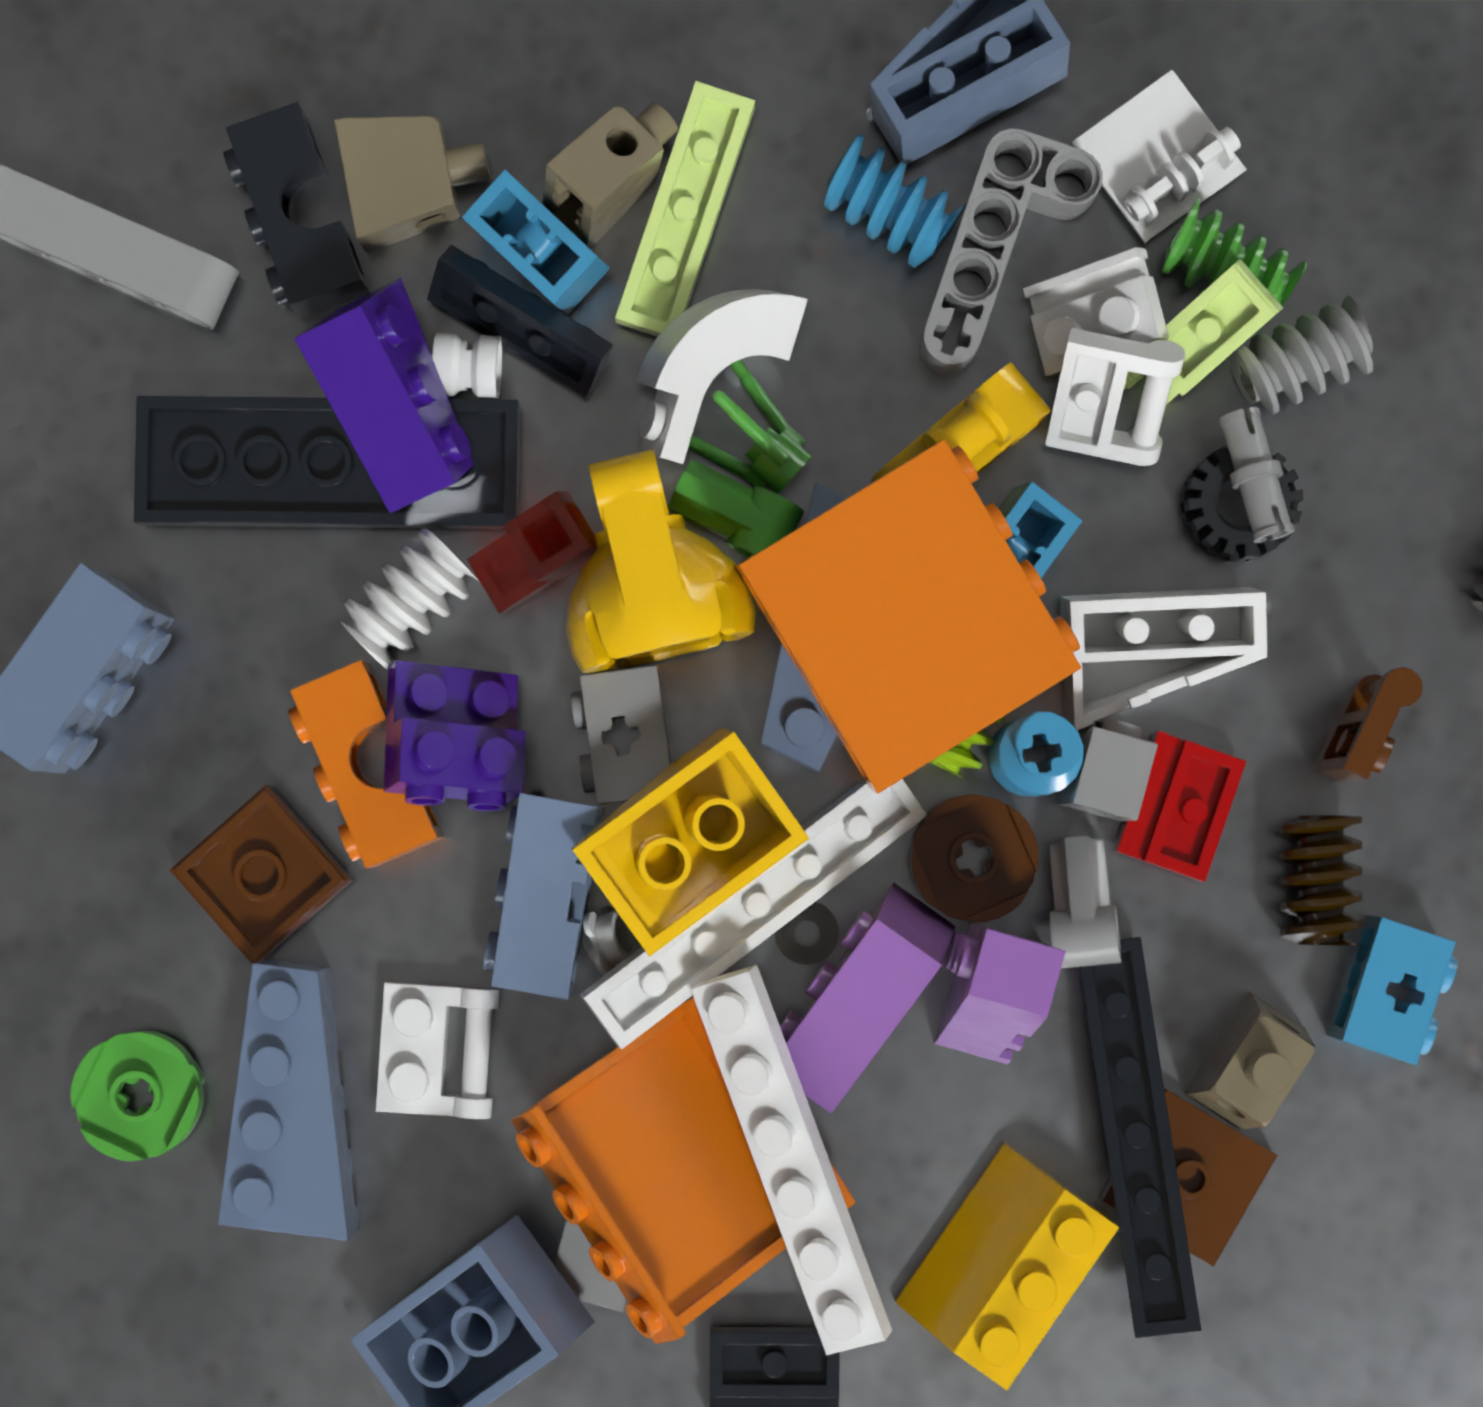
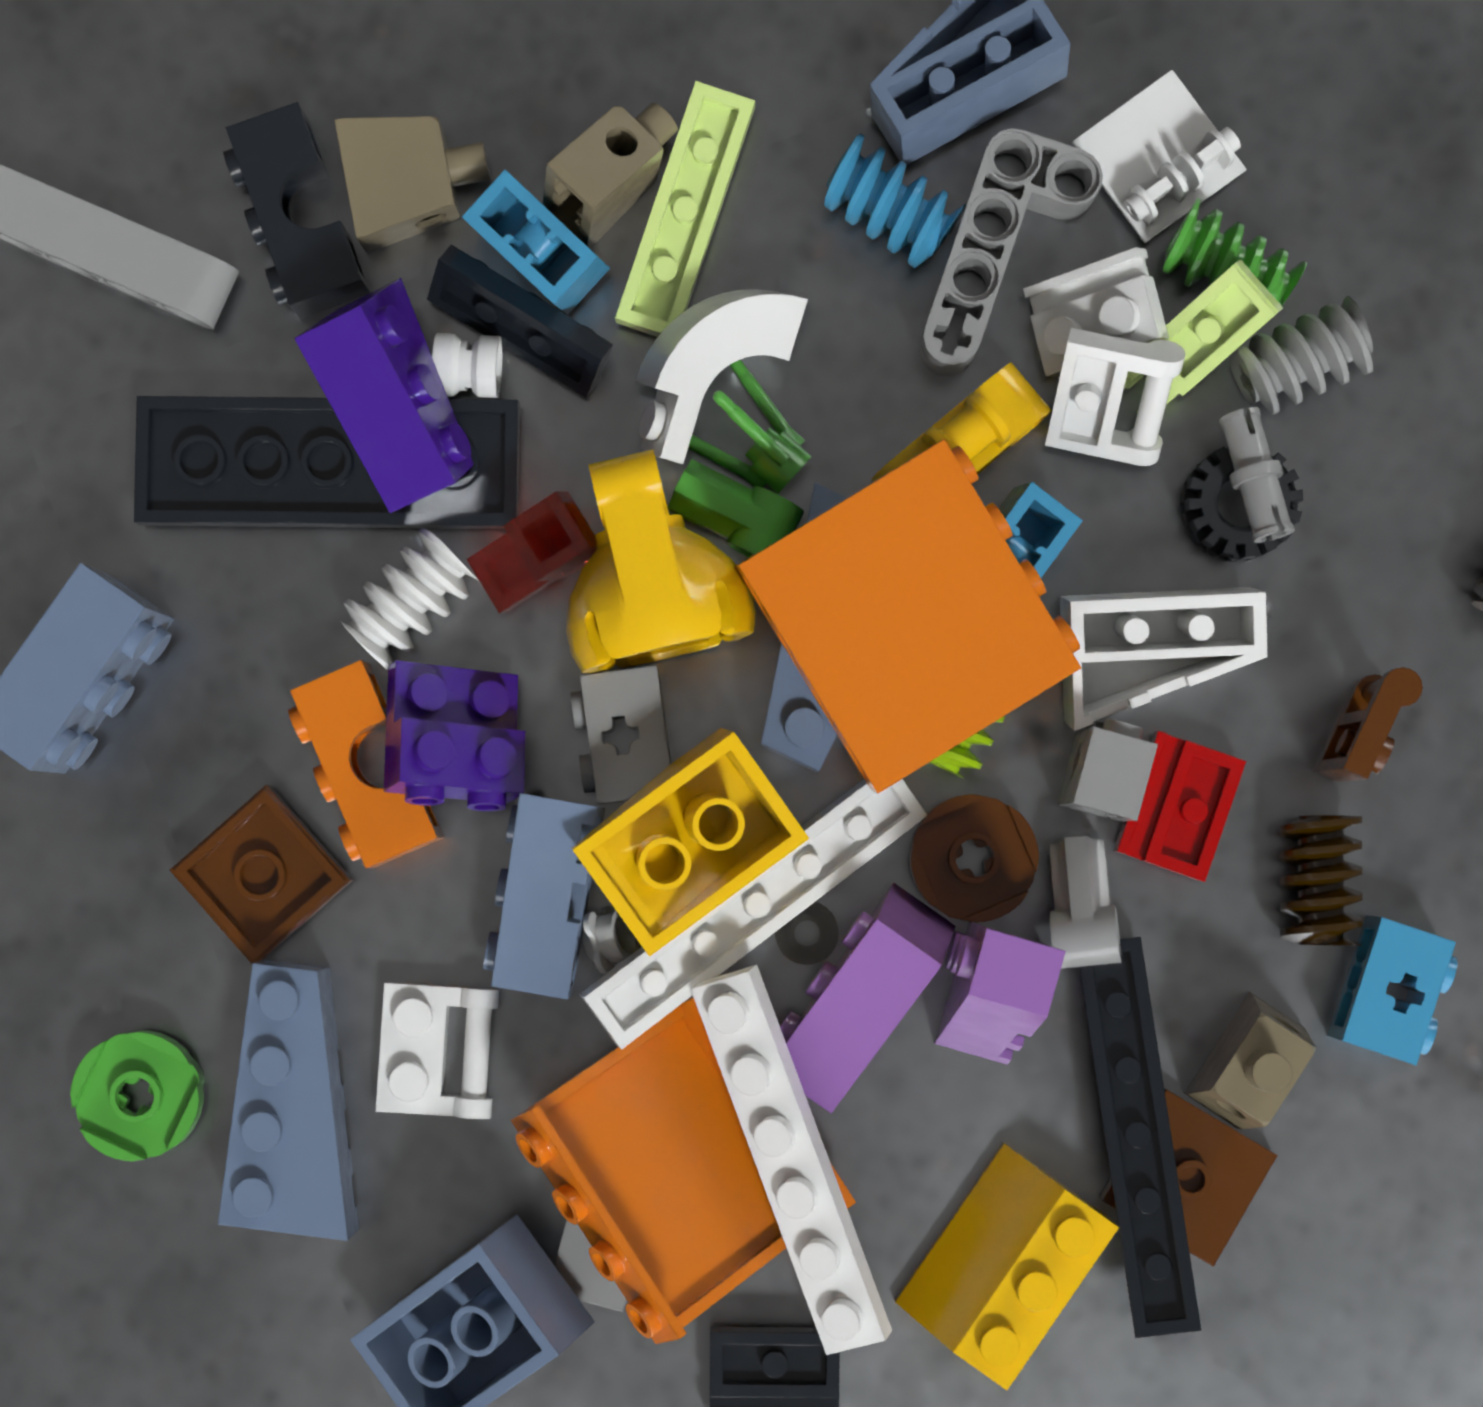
(1039, 730): dark azure piece -> none

